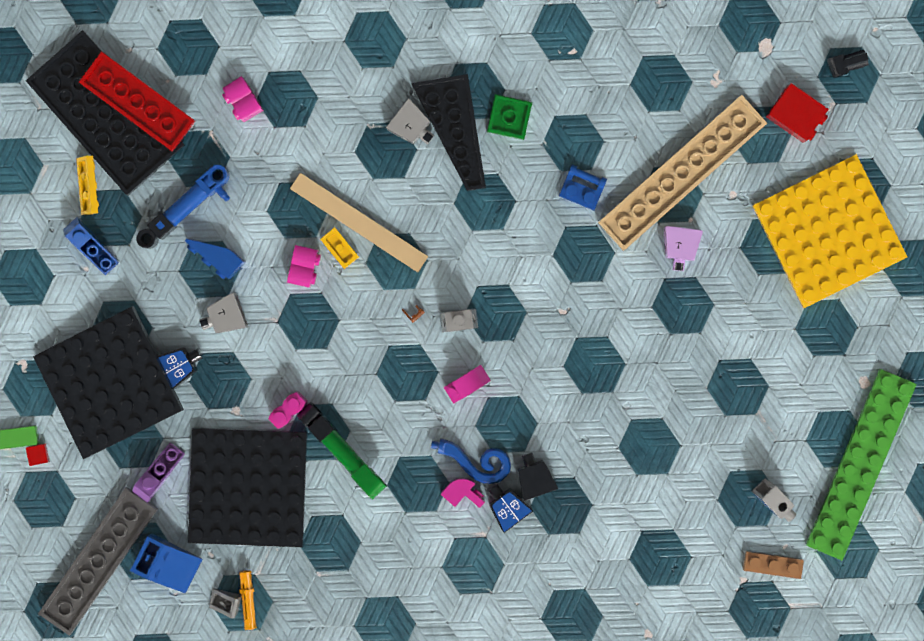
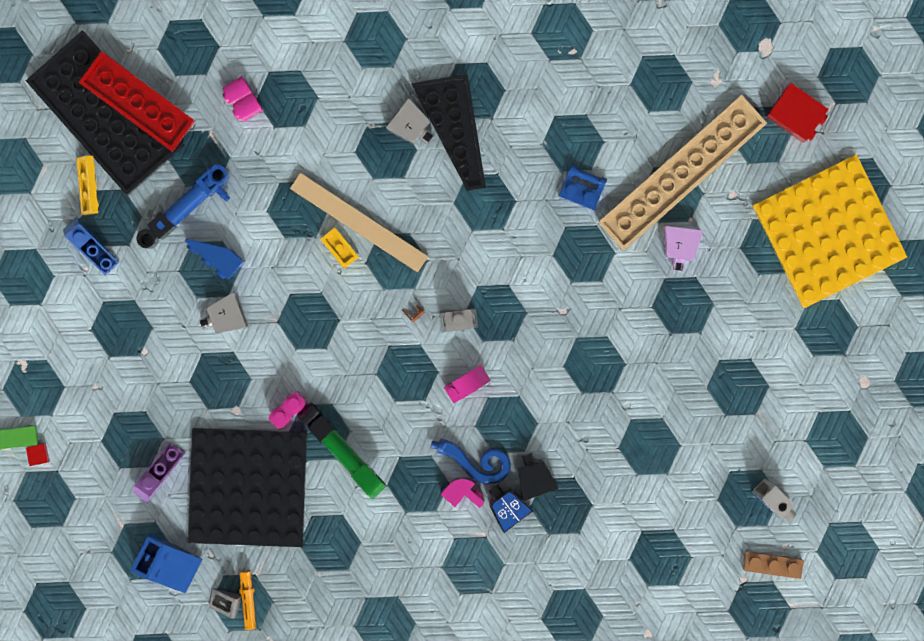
(97, 561): flat silver plate -> none
(108, 382): black plate -> none
(180, 365): torso -> none
(303, 266): dark pink brick -> none
(509, 117): green tile -> none
(843, 63): black piece -> none
(861, 464): bright green plate -> none

